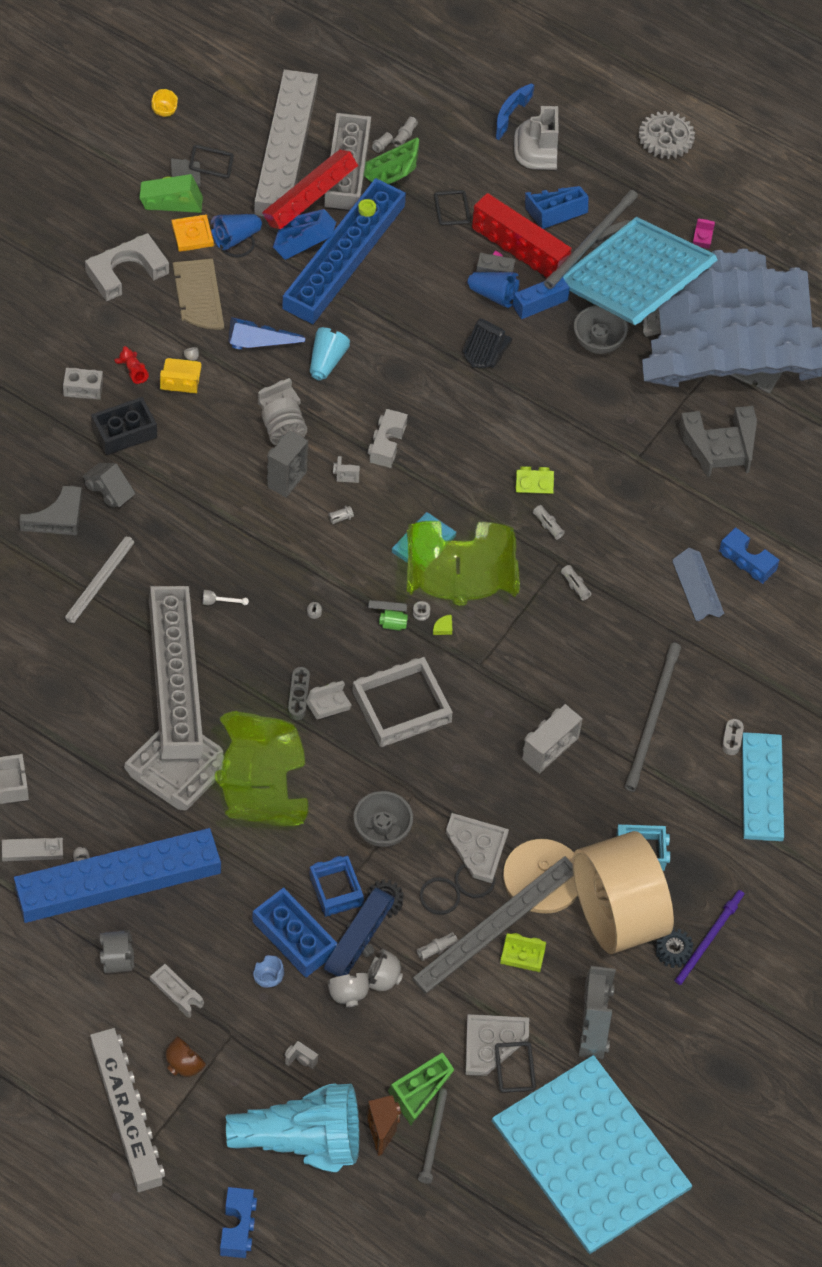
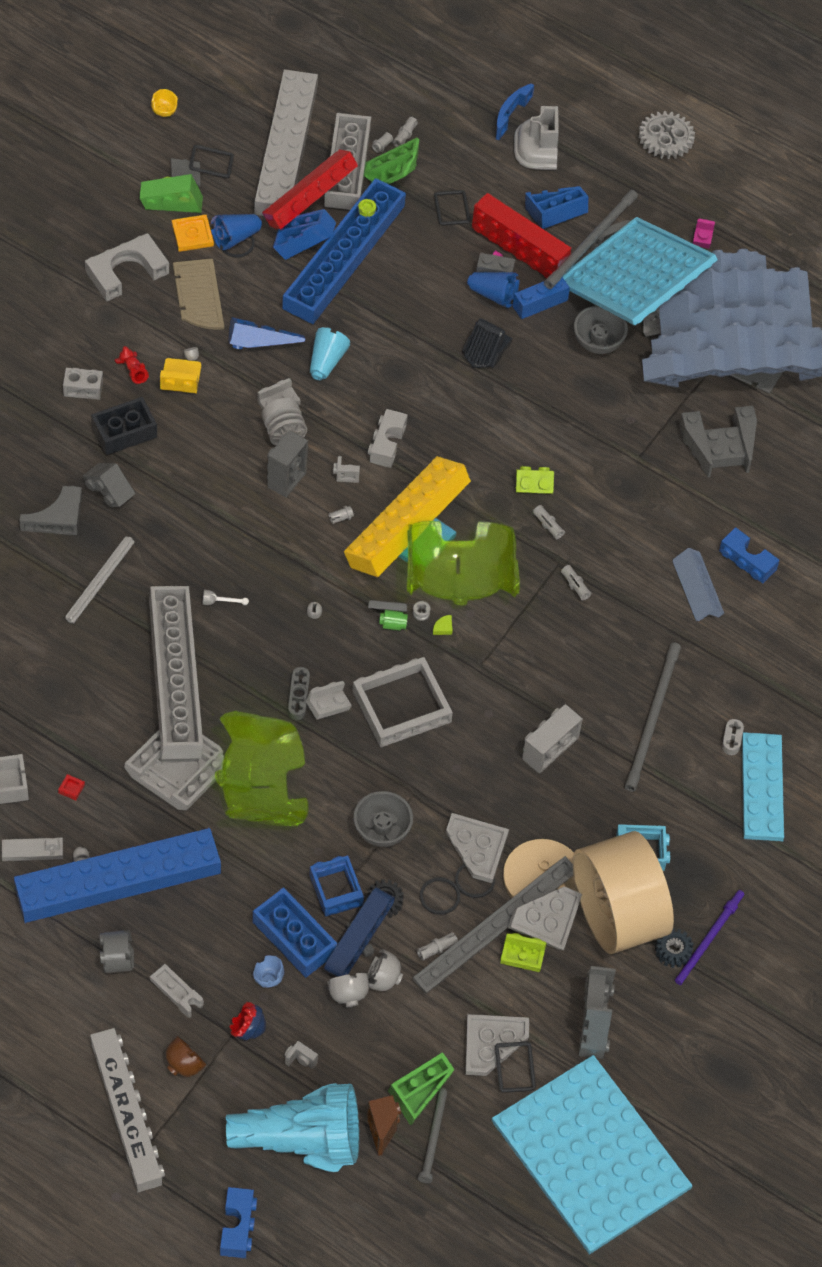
(71, 787): none -> red tile
(249, 1022): none -> hair
(416, 503): none -> yellow brick
(547, 917): none -> light grey plate

